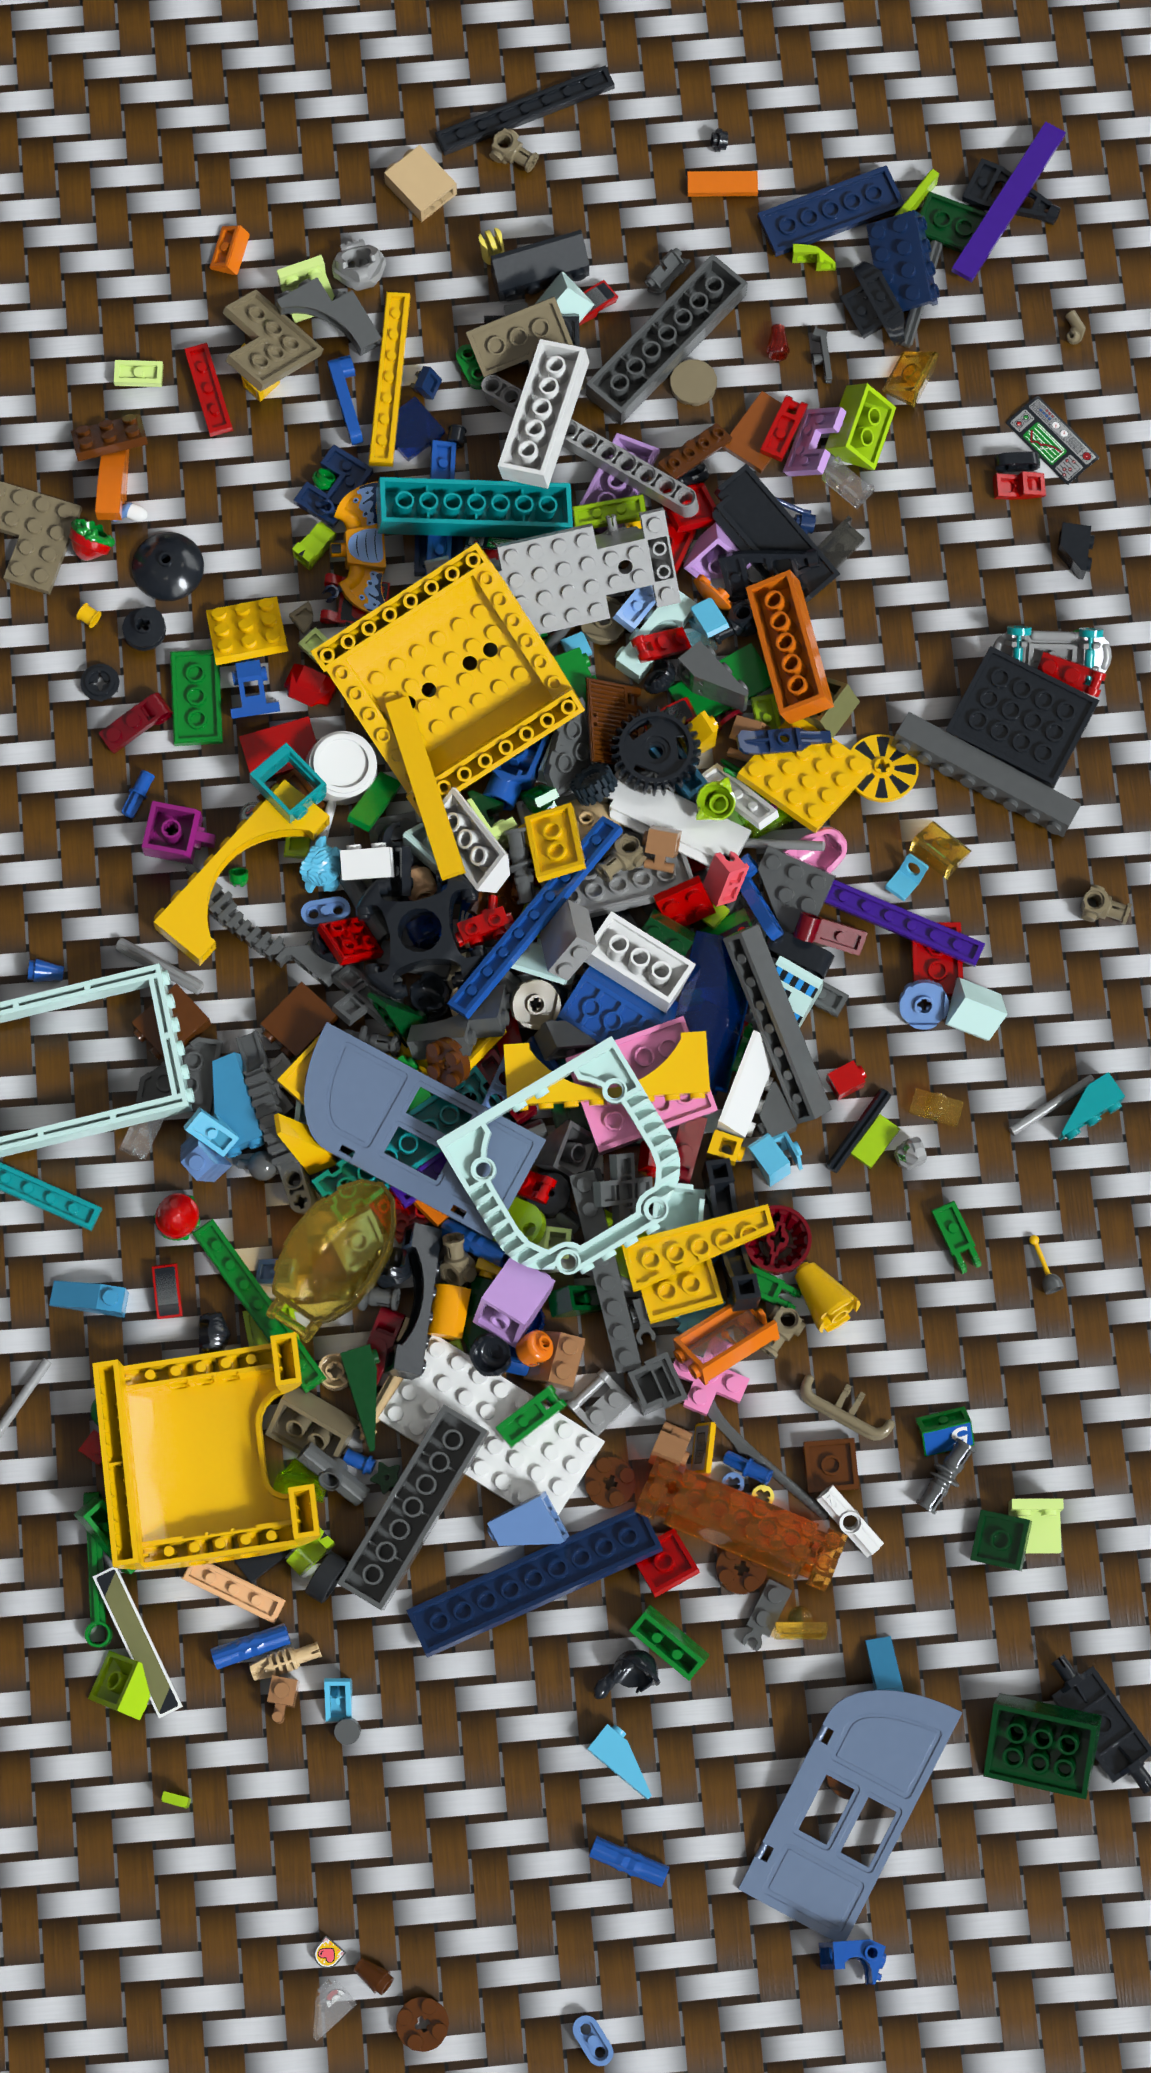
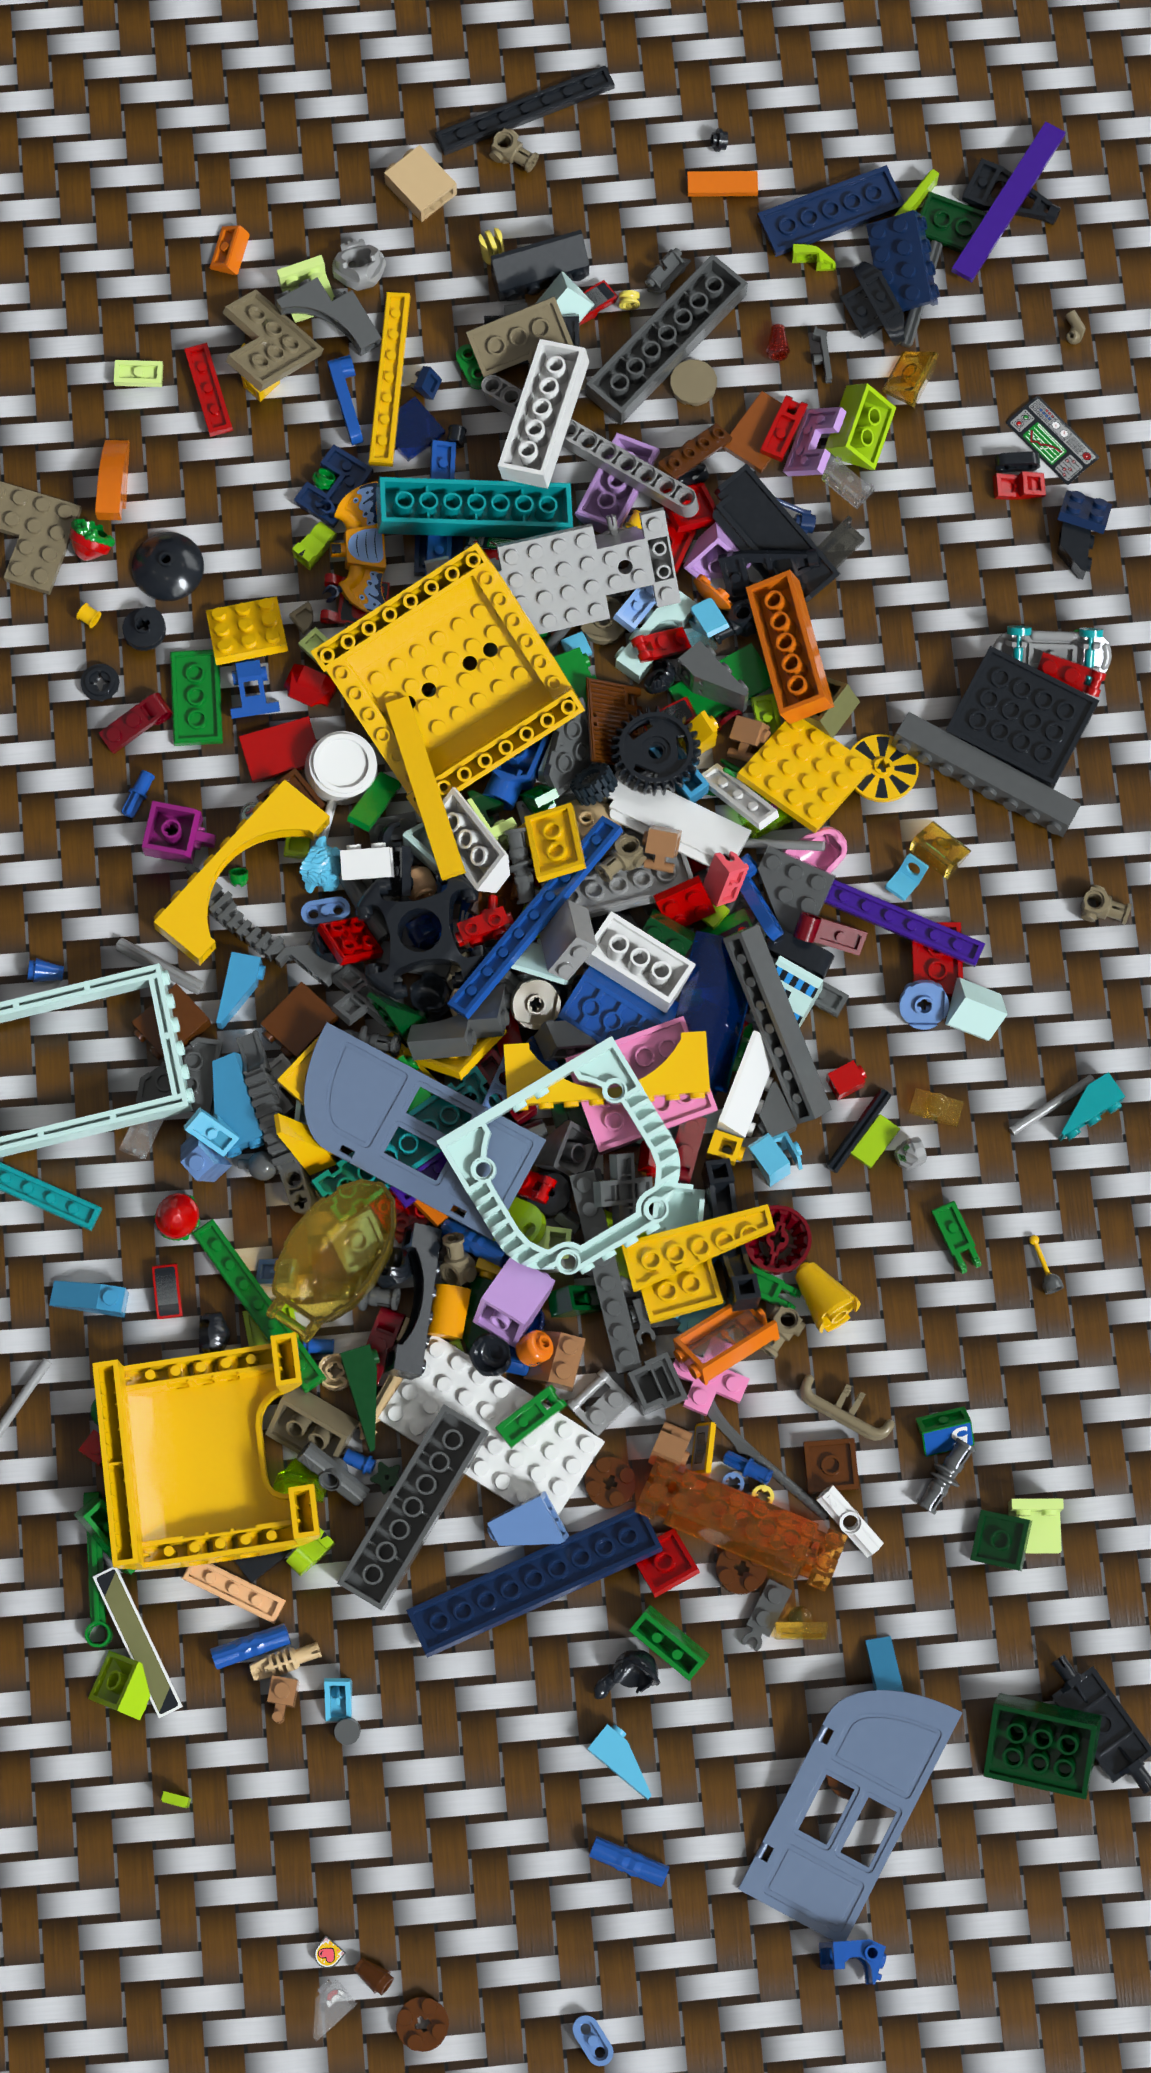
(109, 437): reddish brown plate -> none
(133, 512): white arm -> none
(240, 982): none -> dark azure slope
(275, 763): teal window -> none
(320, 1346): none -> blue pin
(326, 1577): black tyre -> none
(447, 1062): reddish brown plate -> none
(625, 509): lime tile -> none
(629, 300): none -> light yellow bush
(715, 800): lime hat -> none
(769, 740): dark blue piece -> none
(1085, 511): none -> dark blue plate

